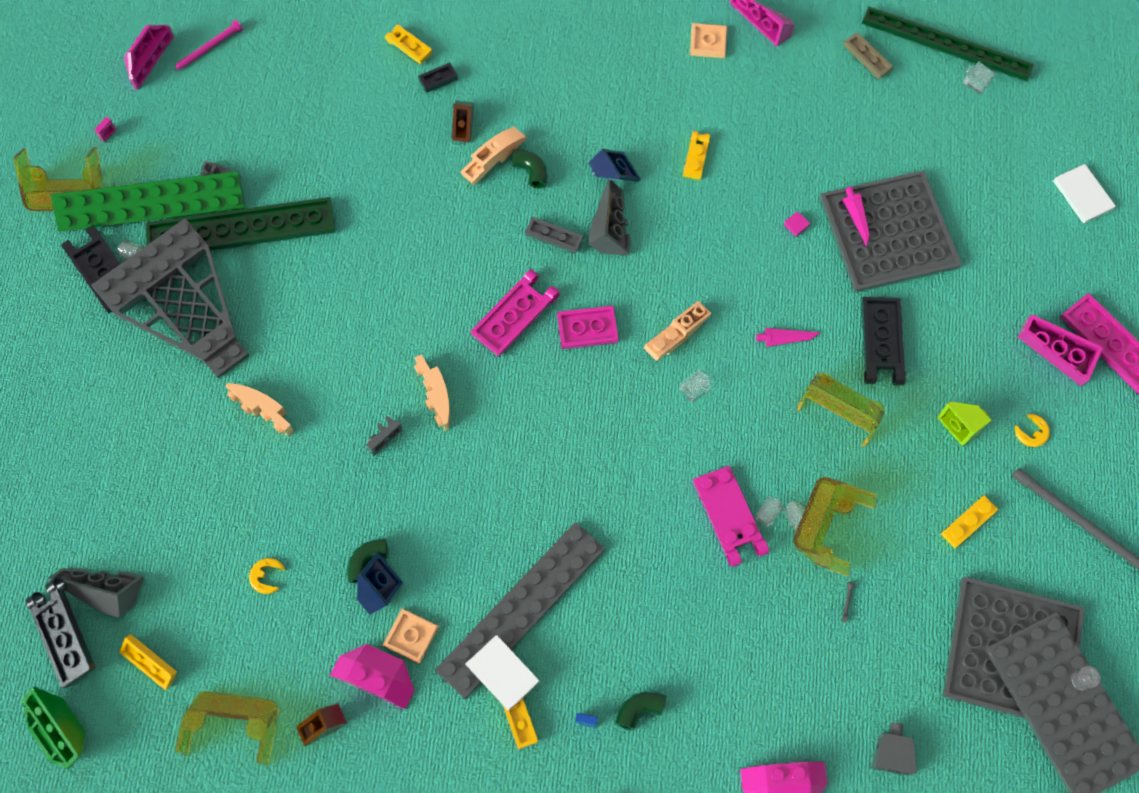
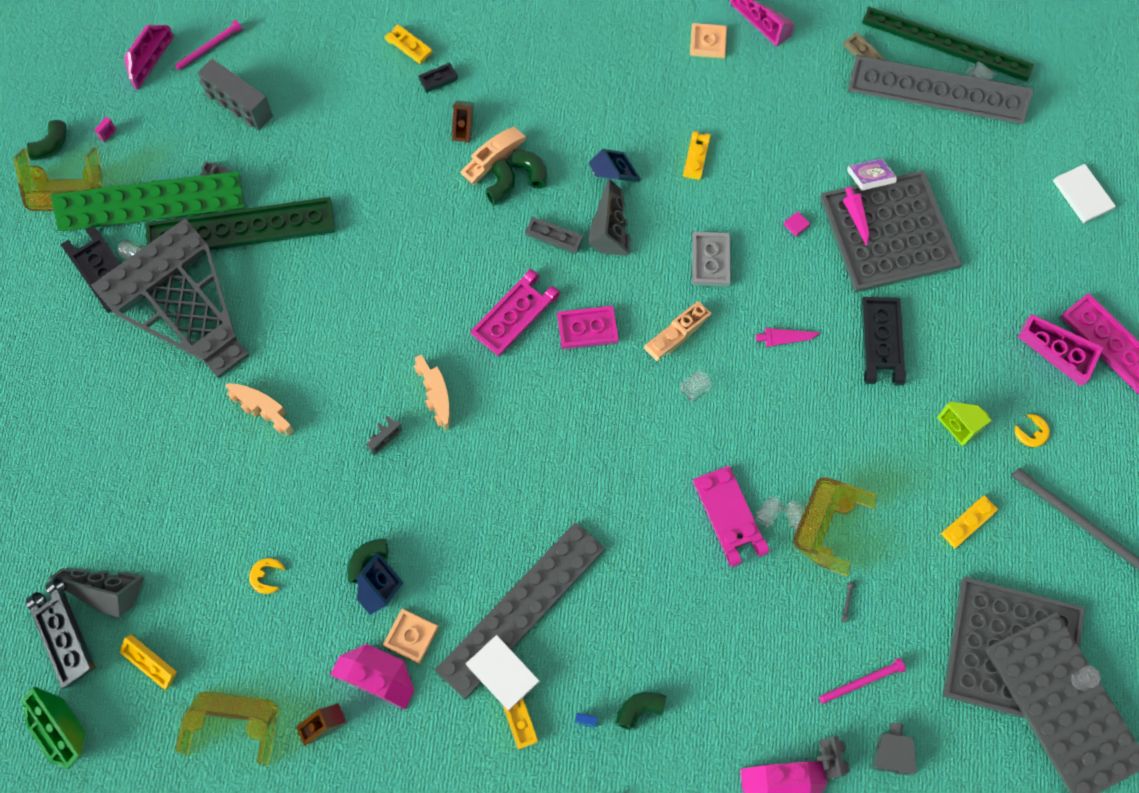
(51, 143): none -> dark green cylinder
(235, 94): none -> dark grey brick
(505, 182): none -> dark green cylinder
(711, 259): none -> light grey plate
(831, 756): none -> dark grey hips
(844, 403): clear yellow windscreen -> none
(872, 174): none -> tile
(897, 666): none -> dark pink bar
(940, 89): none -> dark grey plate

